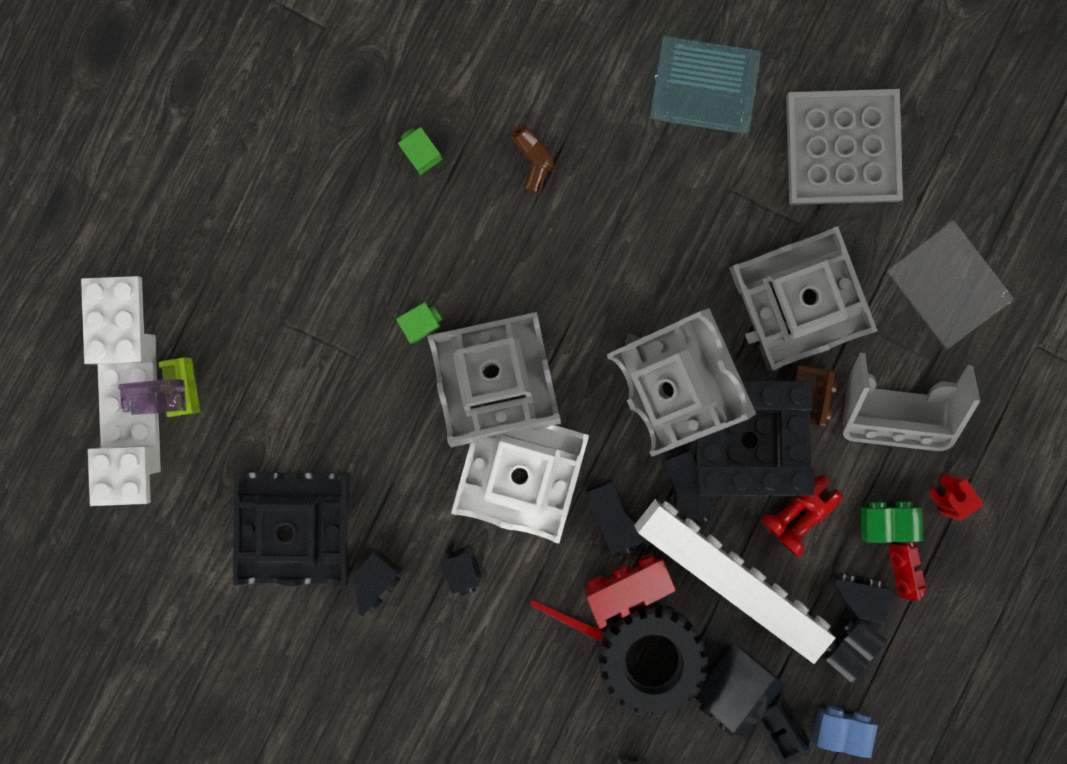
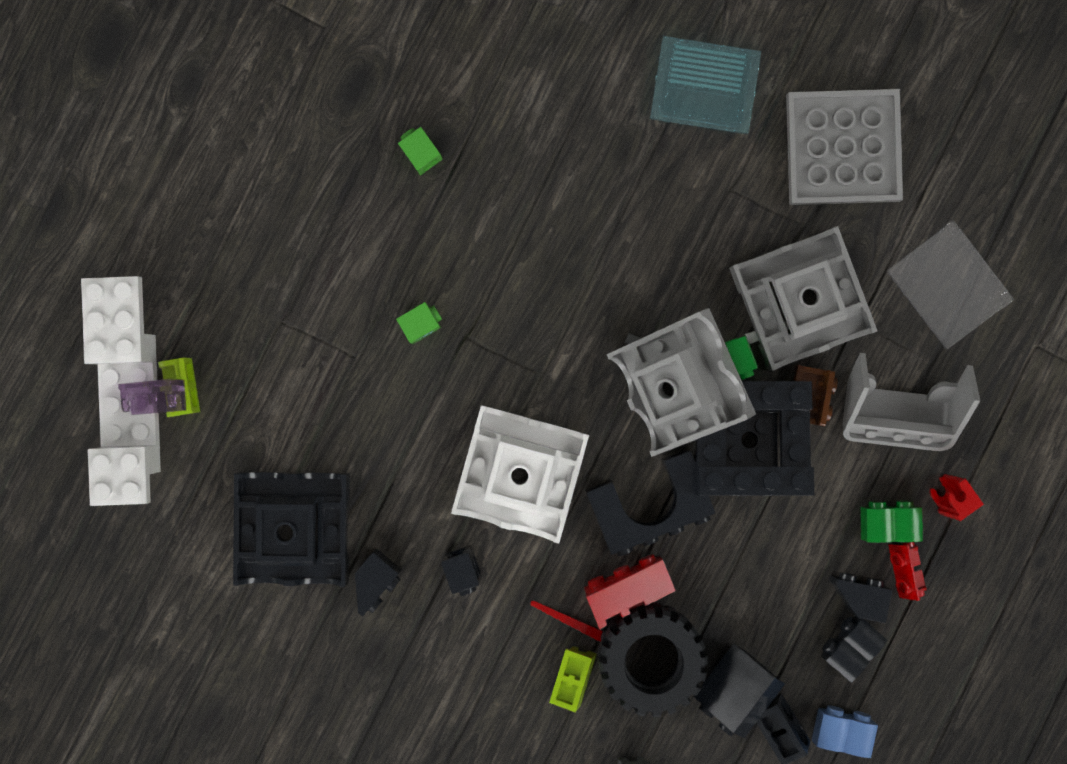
(520, 355): light grey piece -> none
(537, 155): reddish brown arm -> none
(572, 679): none -> lime hinge
(734, 581): white piece -> none
(742, 356): none -> green brick
(817, 511): red piece -> none

